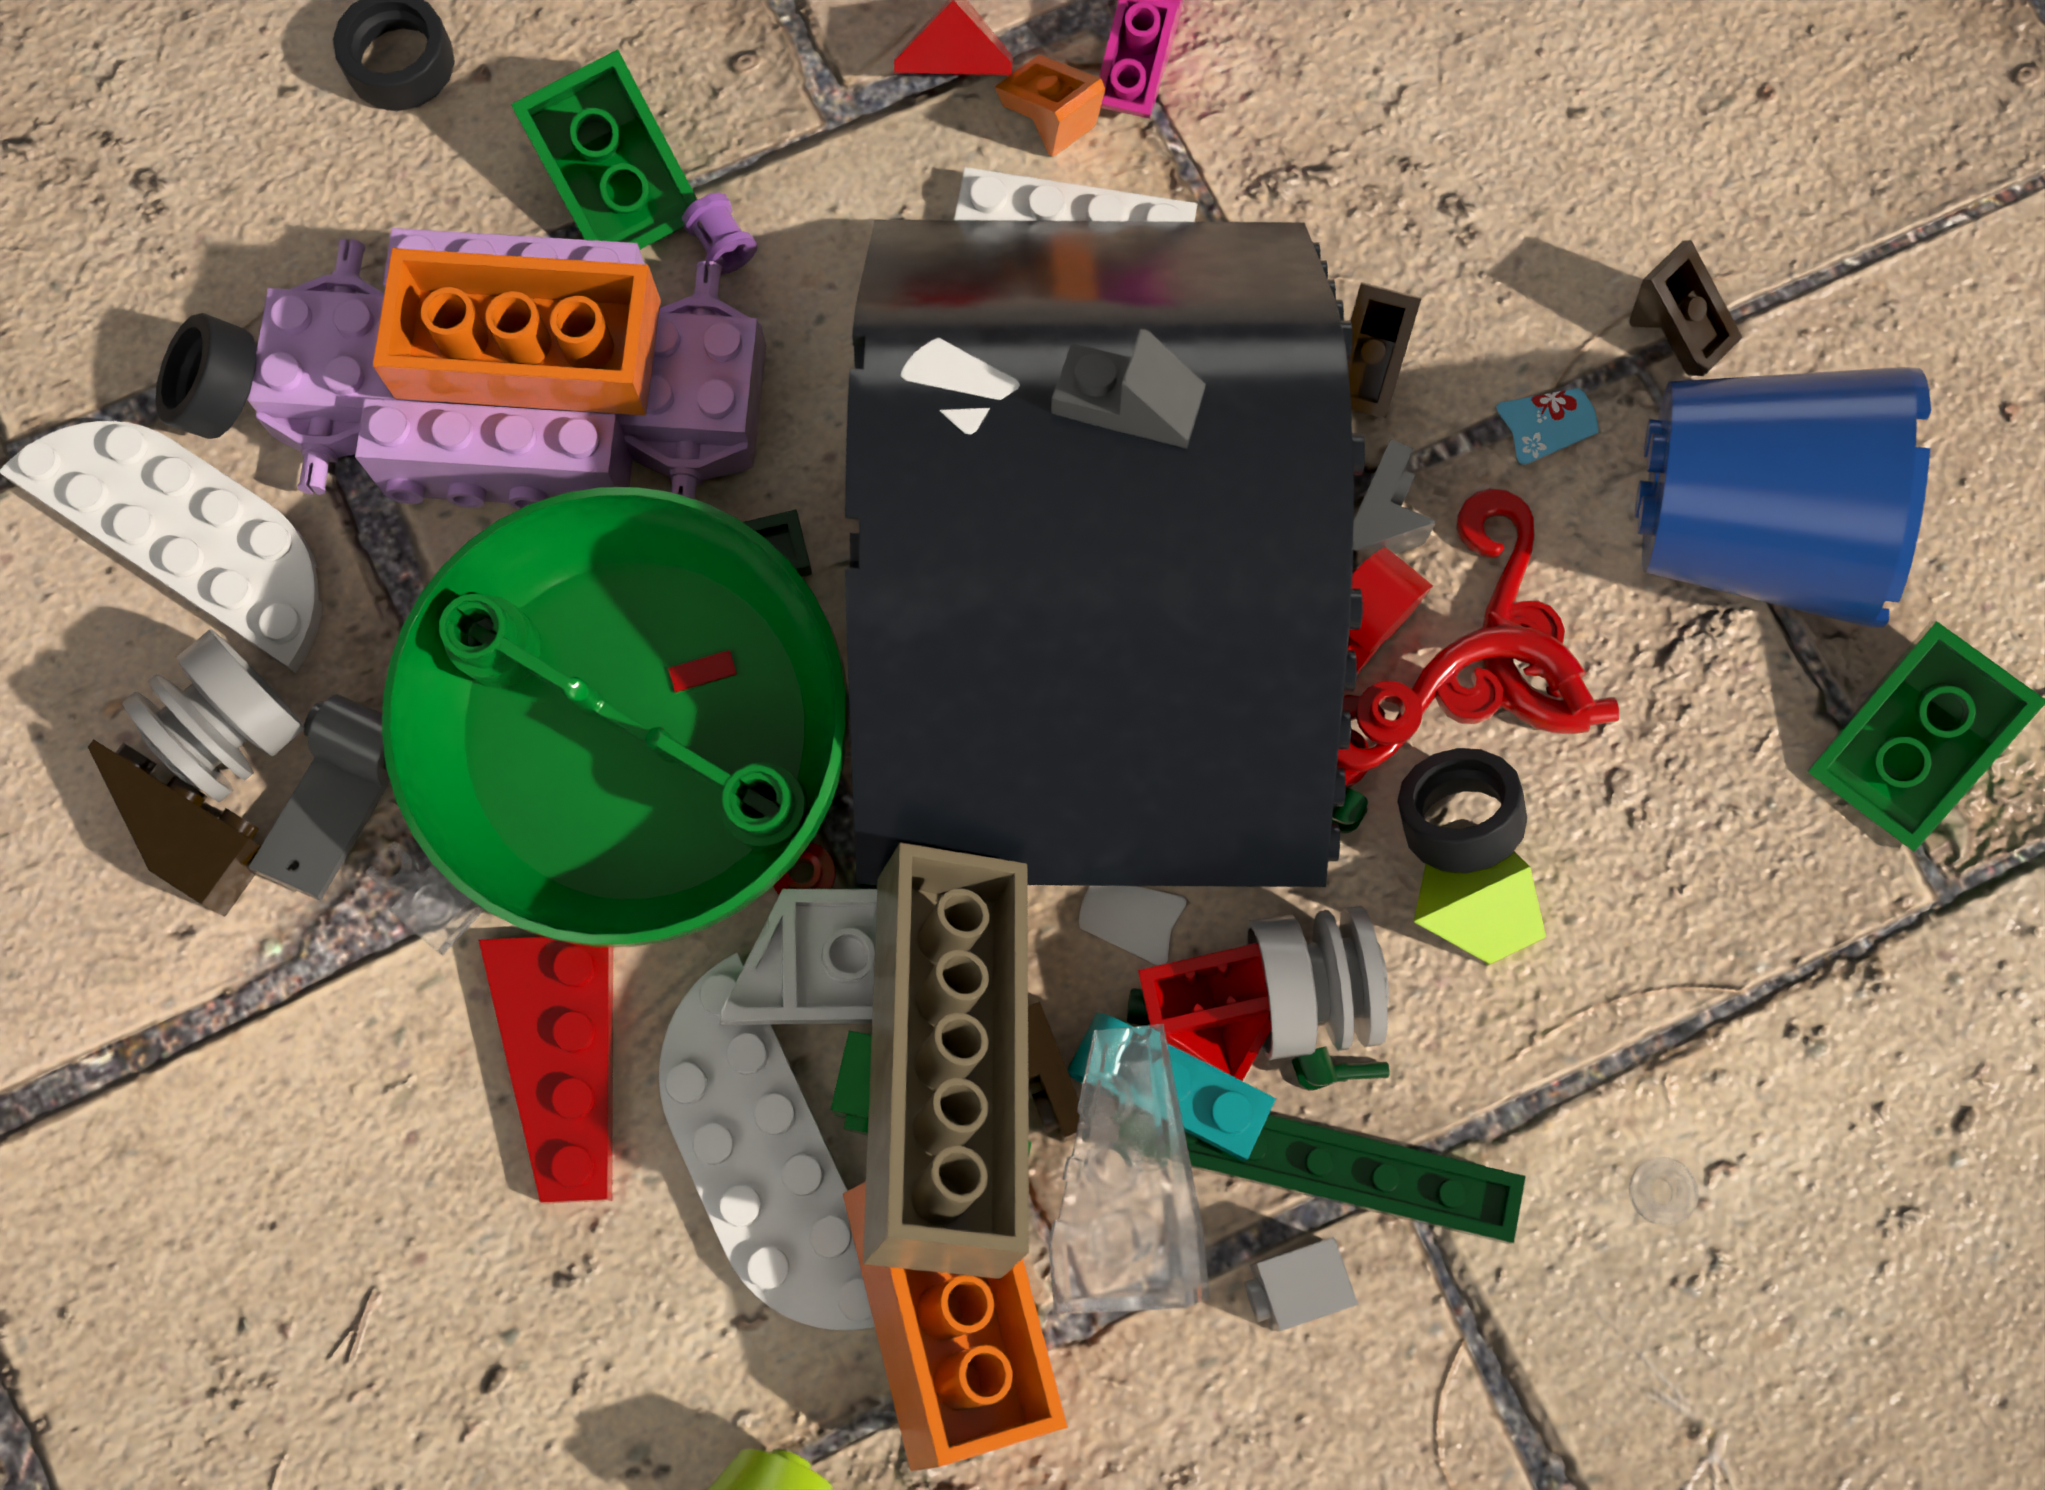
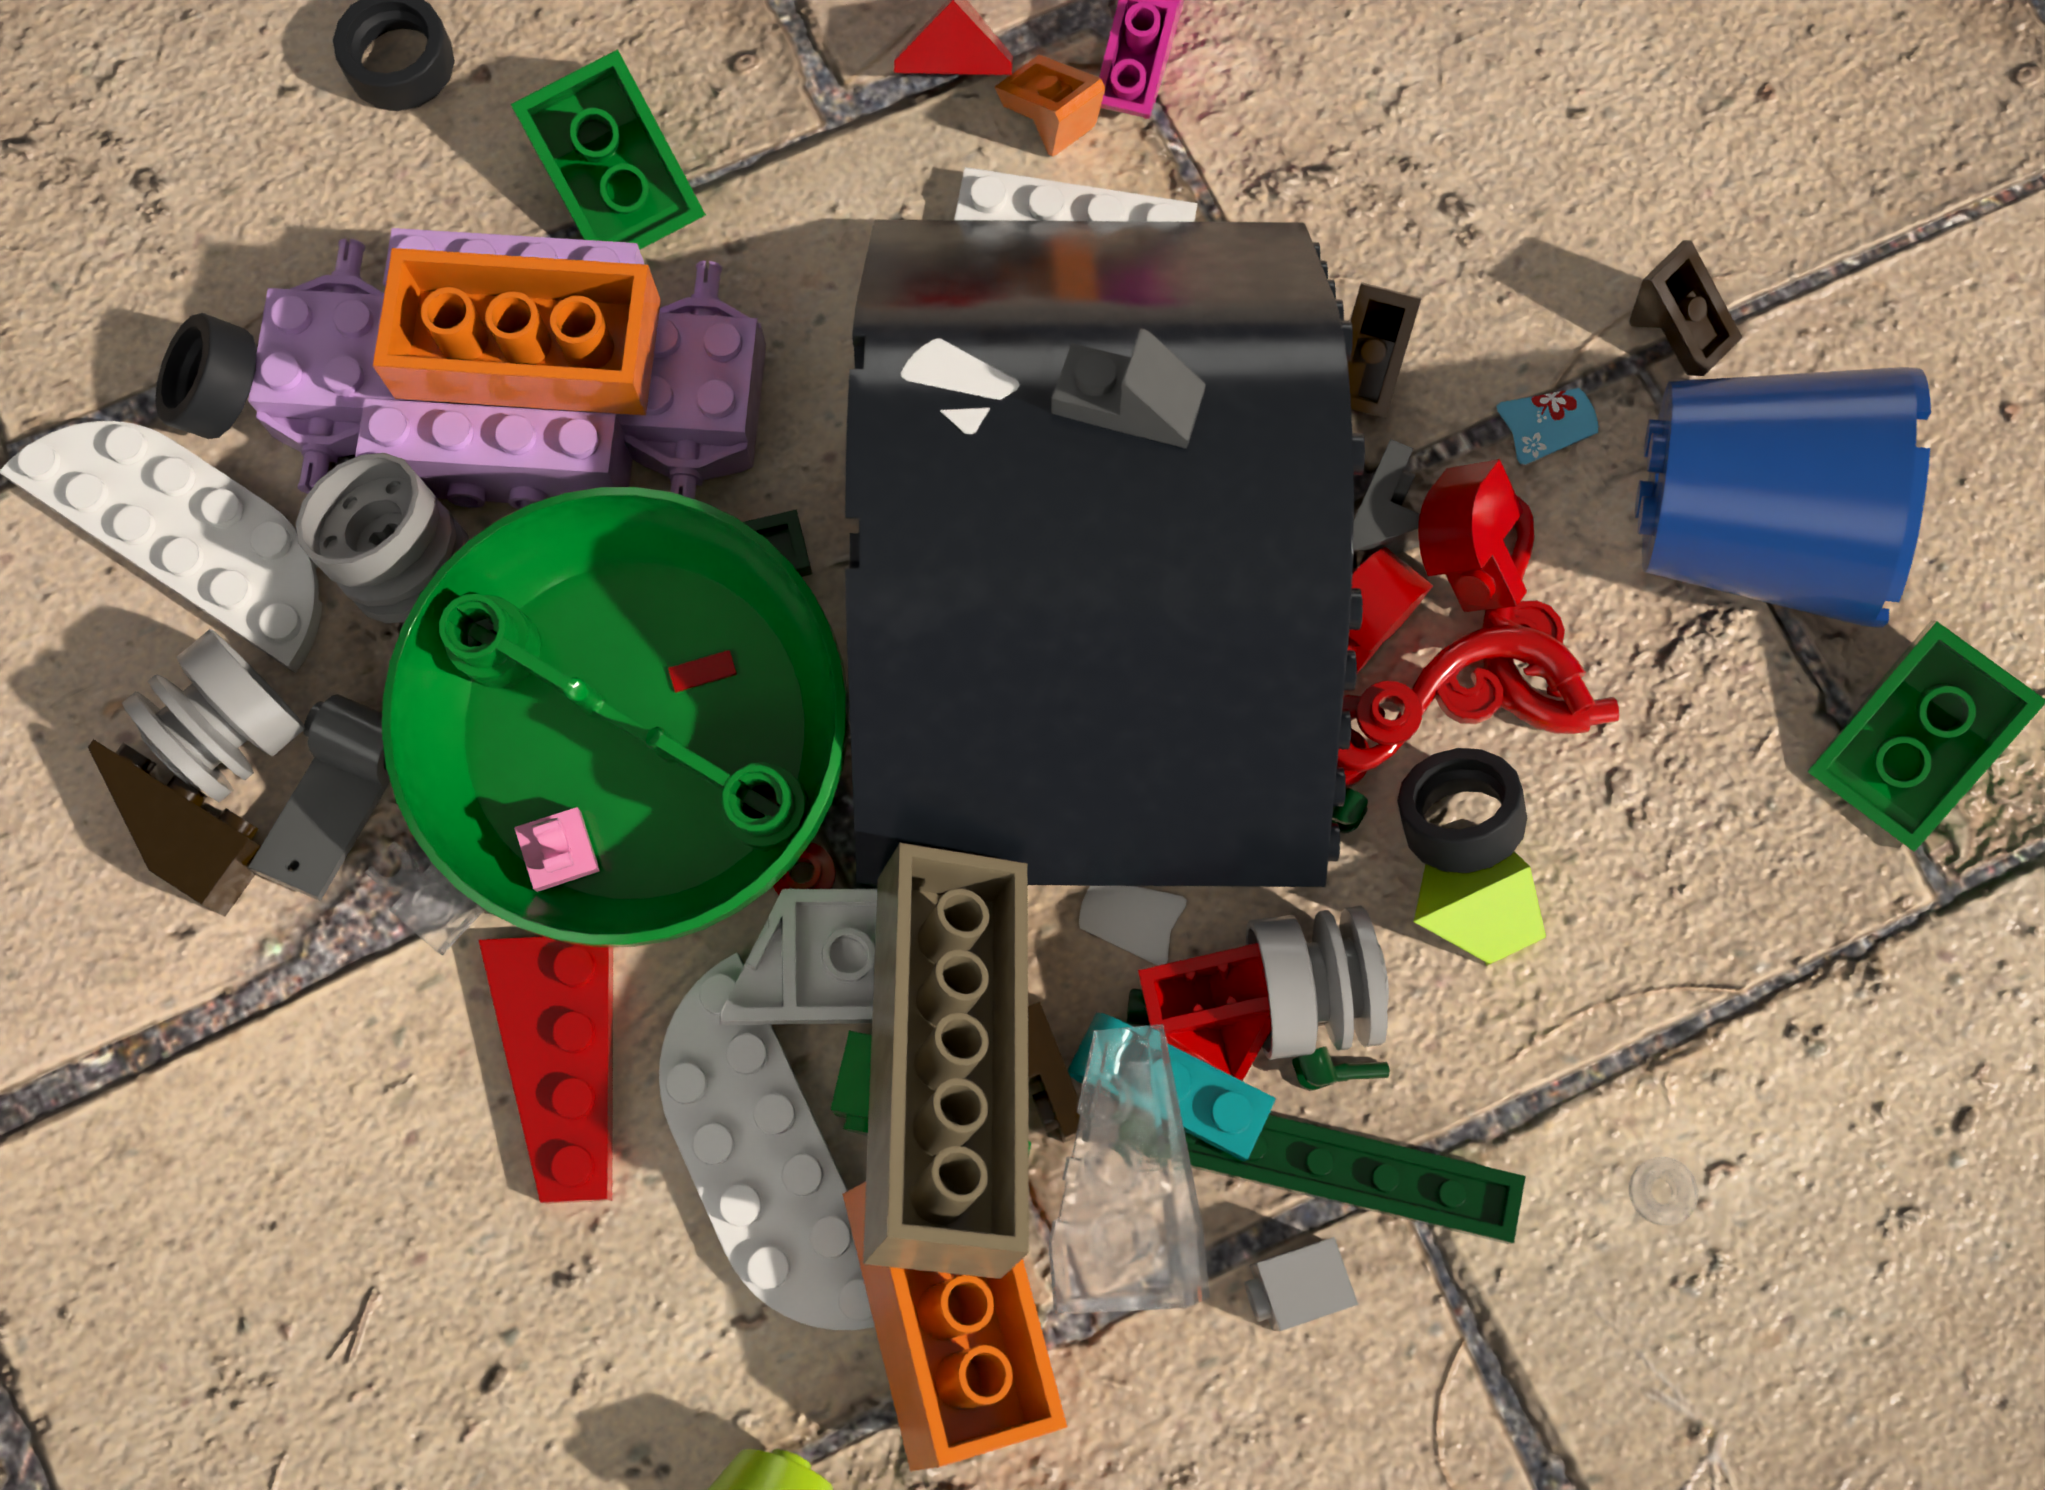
(377, 533): none -> light grey wheel
(556, 849): none -> bright pink tile
(719, 232): medium lavender bush -> none
(1464, 534): none -> red brick

